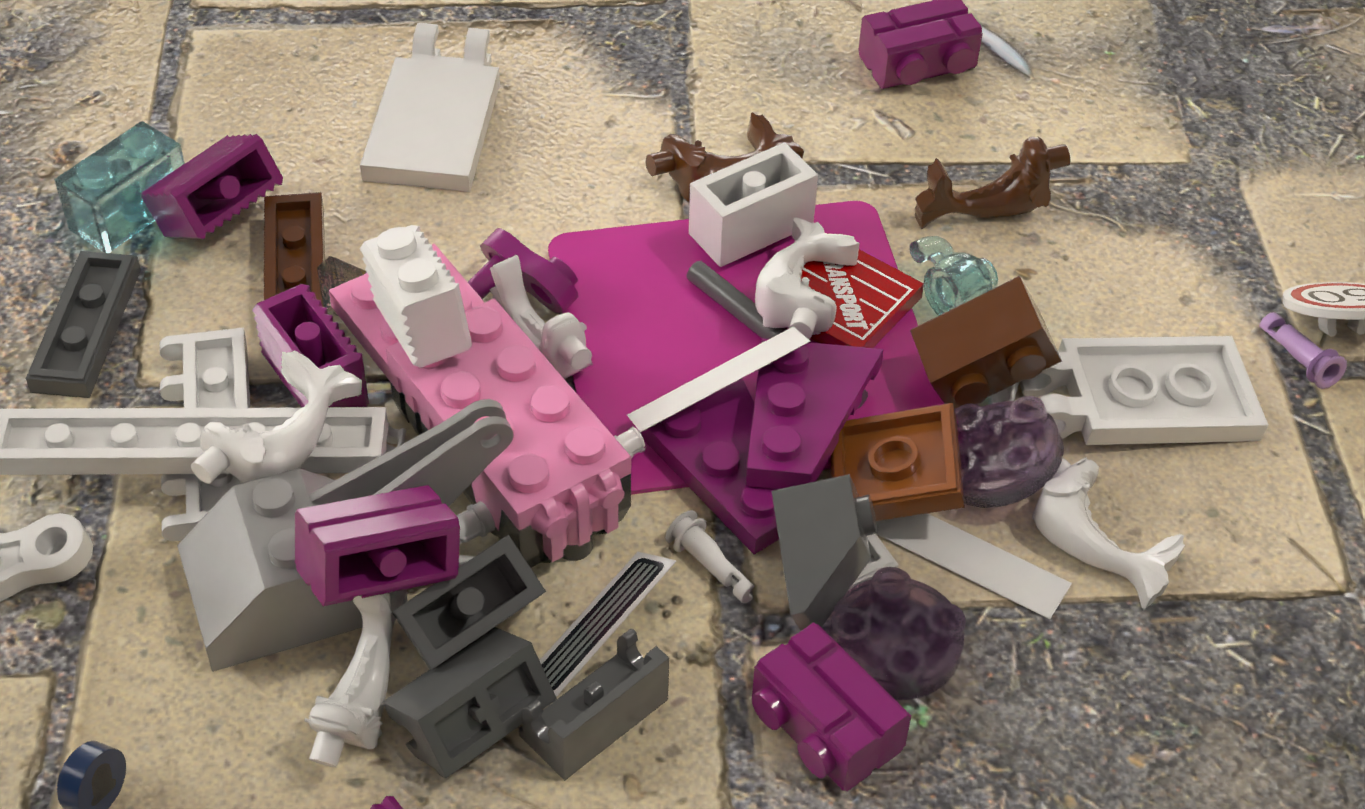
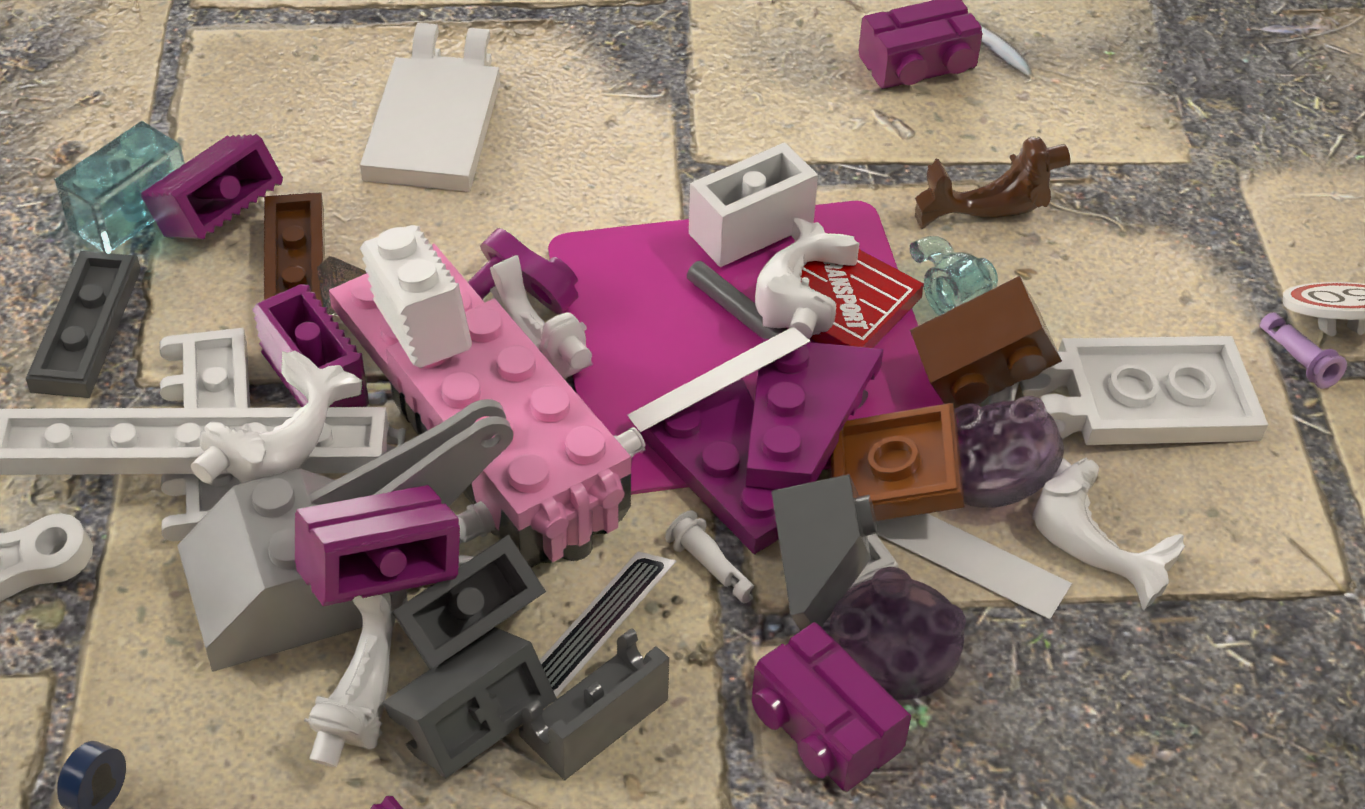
(691, 162): reddish brown animal -> none

